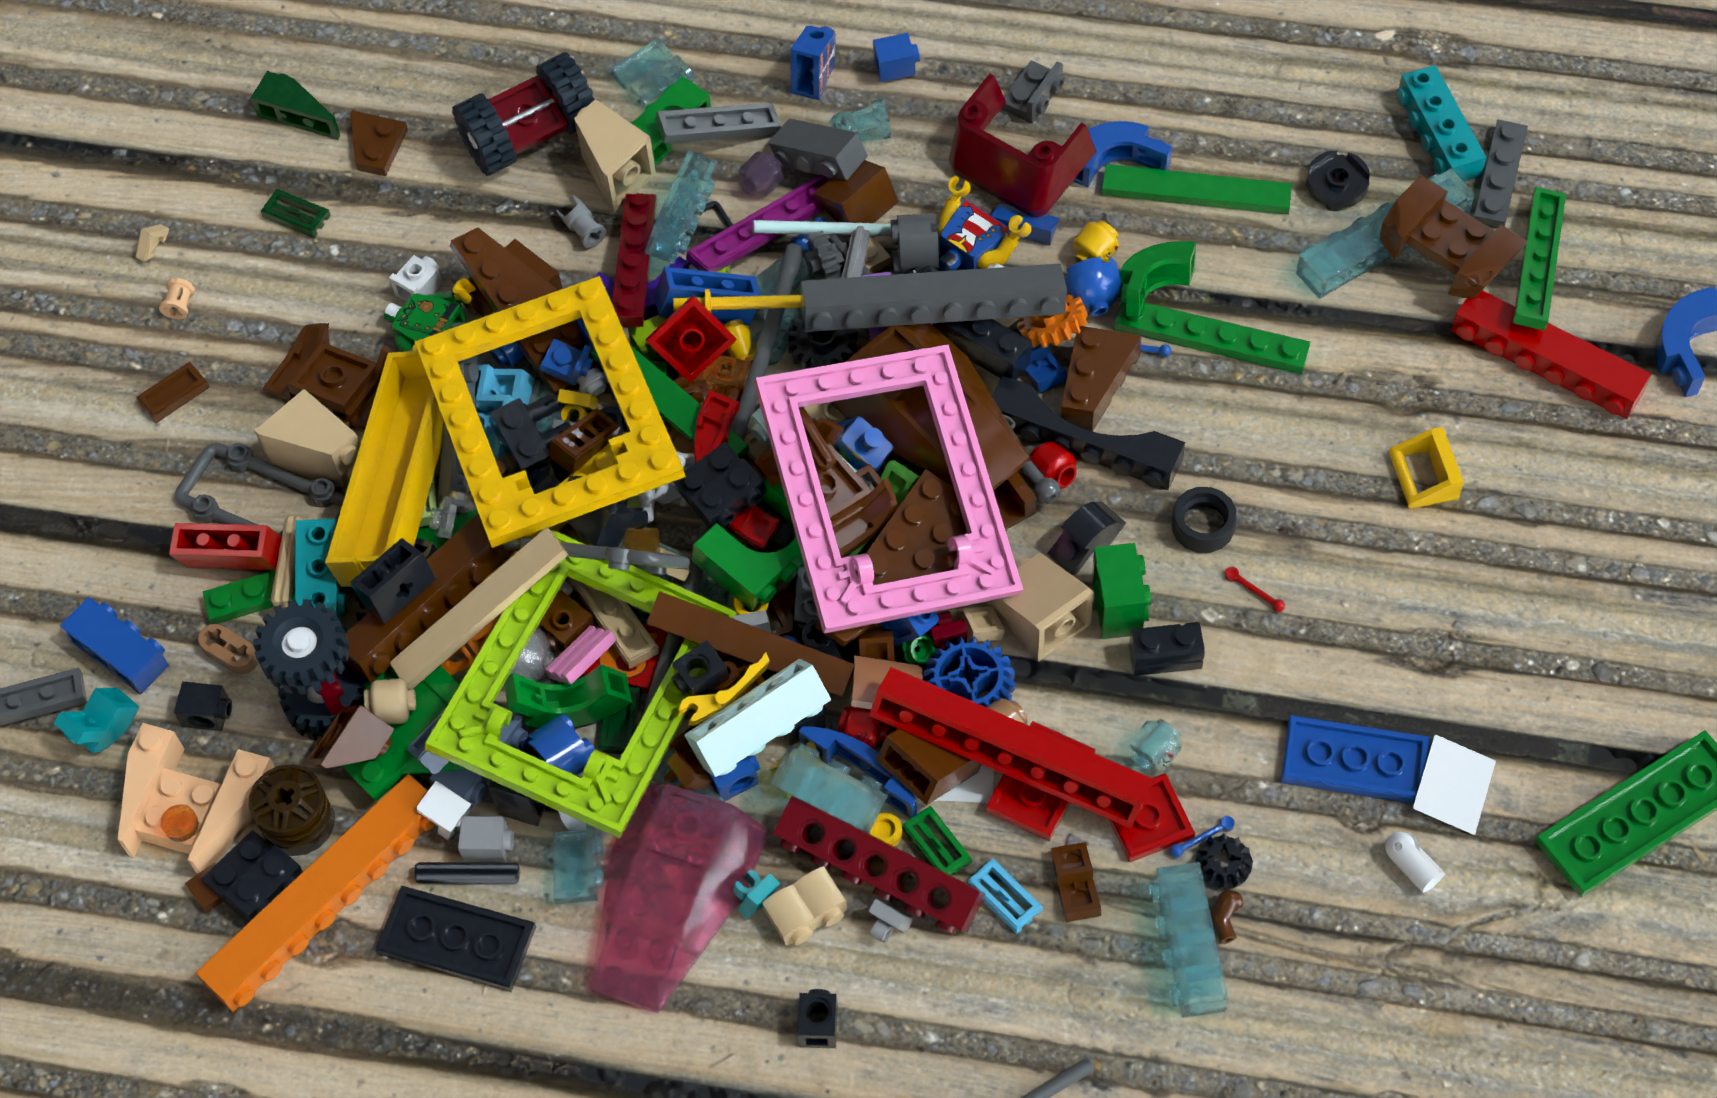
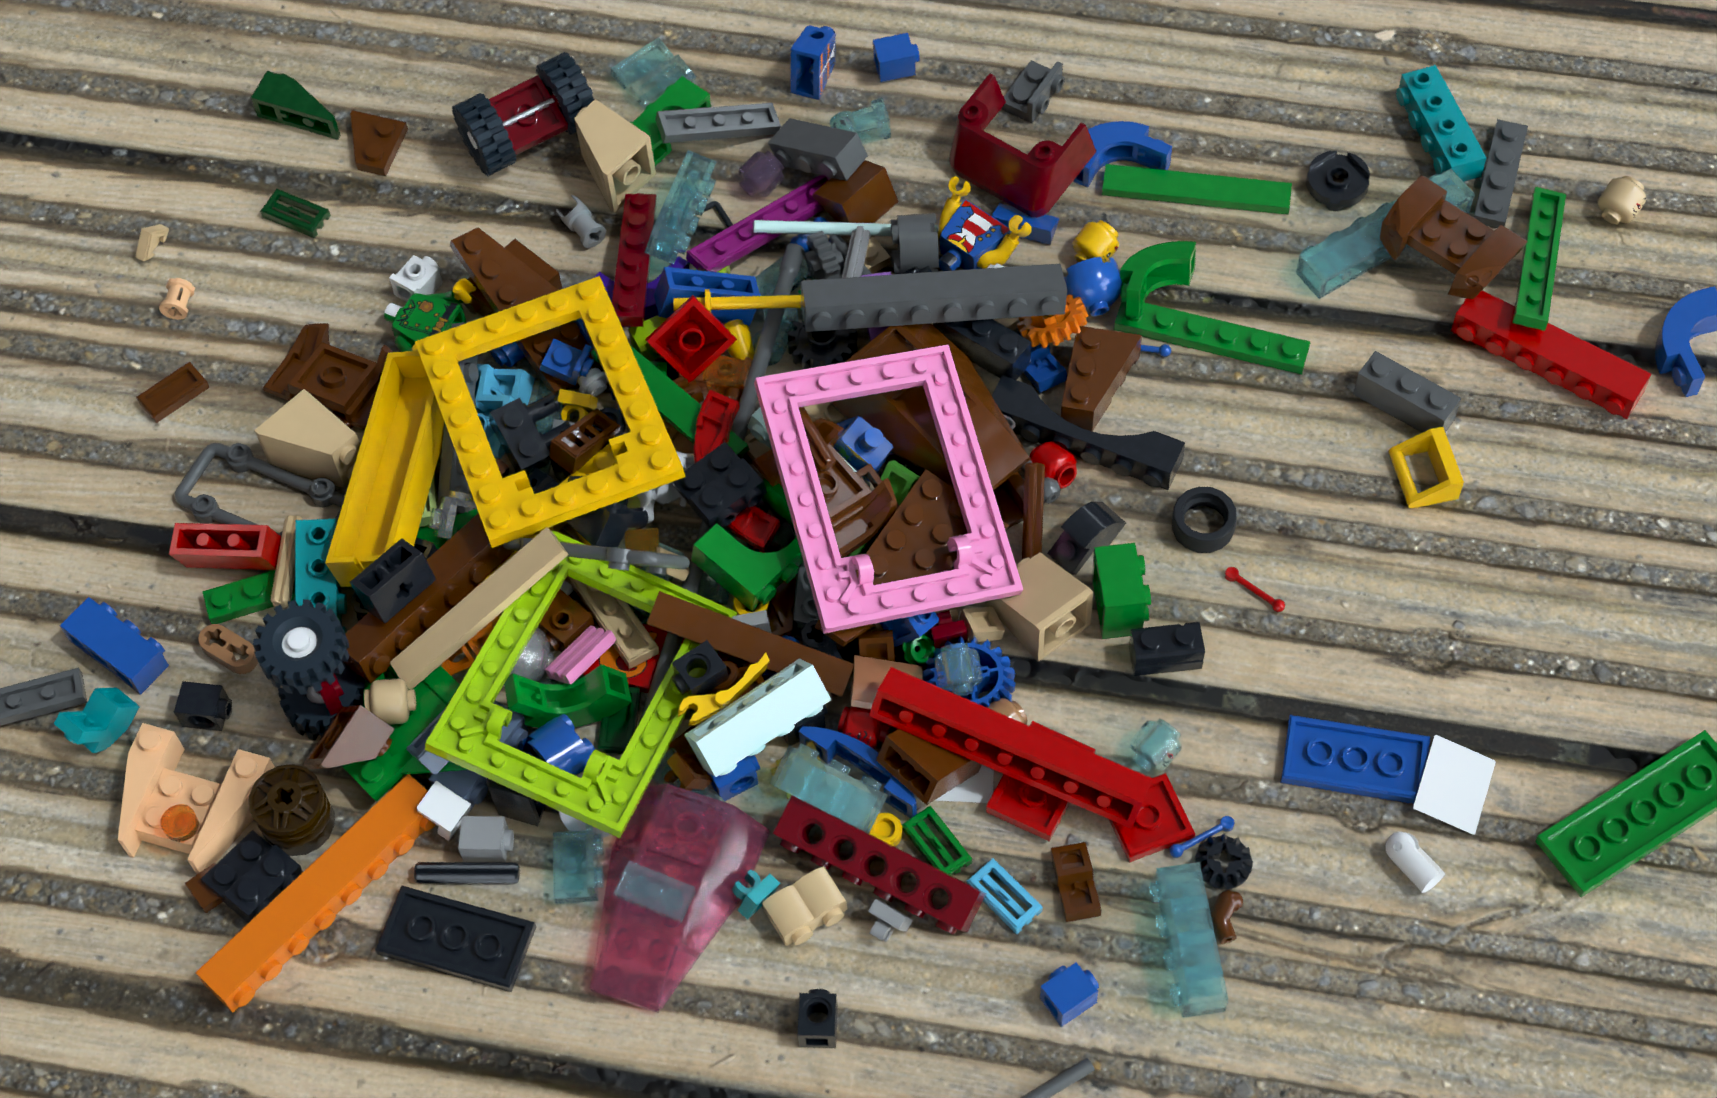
(655, 891): none -> clear light blue plate
(958, 668): none -> clear light blue head
(1033, 509): none -> reddish brown axle
(1069, 992): none -> blue brick
(1405, 394): none -> dark grey brick
(1622, 200): none -> tan head

